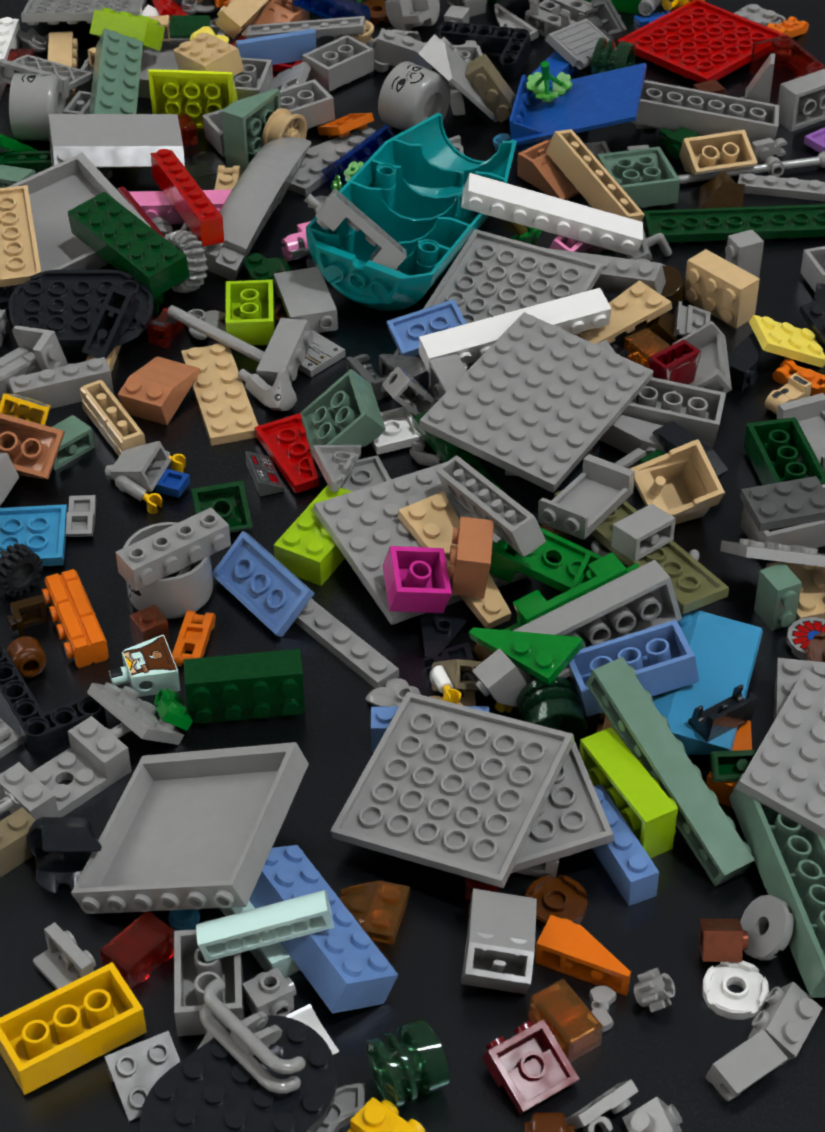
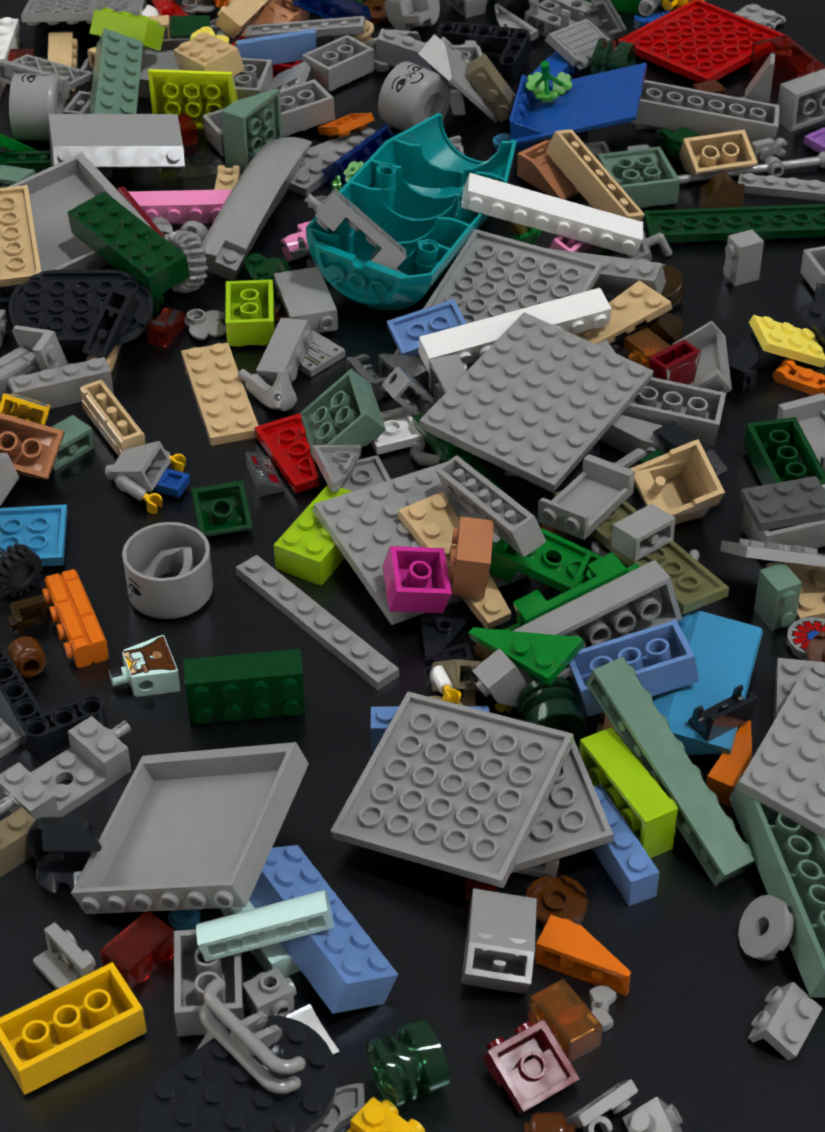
(35, 41): light grey plate -> none
(81, 516): light grey slope -> none
(135, 713): light grey plate -> none
(138, 1069): light grey hinge -> none
(148, 625): copper brick -> none
(157, 389): nougat slope -> none
(171, 708): green plate -> none
(173, 548): light grey brick -> none
(187, 197): red brick -> none
(193, 636): orange plate -> none
(215, 333): light grey piece -> none
(262, 584): medium blue plate -> none
(284, 124): tan wheel -> none
(377, 908): clear orange plate -> none
(391, 694): light grey plate -> none
(457, 14): light grey brick -> none
(654, 990): light grey gear -> none
(689, 319): light grey plate -> none
(721, 288): tan brick -> none
(722, 940): copper brick -> none
(729, 765): dark green slope -> none
(730, 1004): white tile -> none
(745, 1065): light grey hinge -> none
(790, 27): orange plate -> none
(795, 389): tan leg -> none

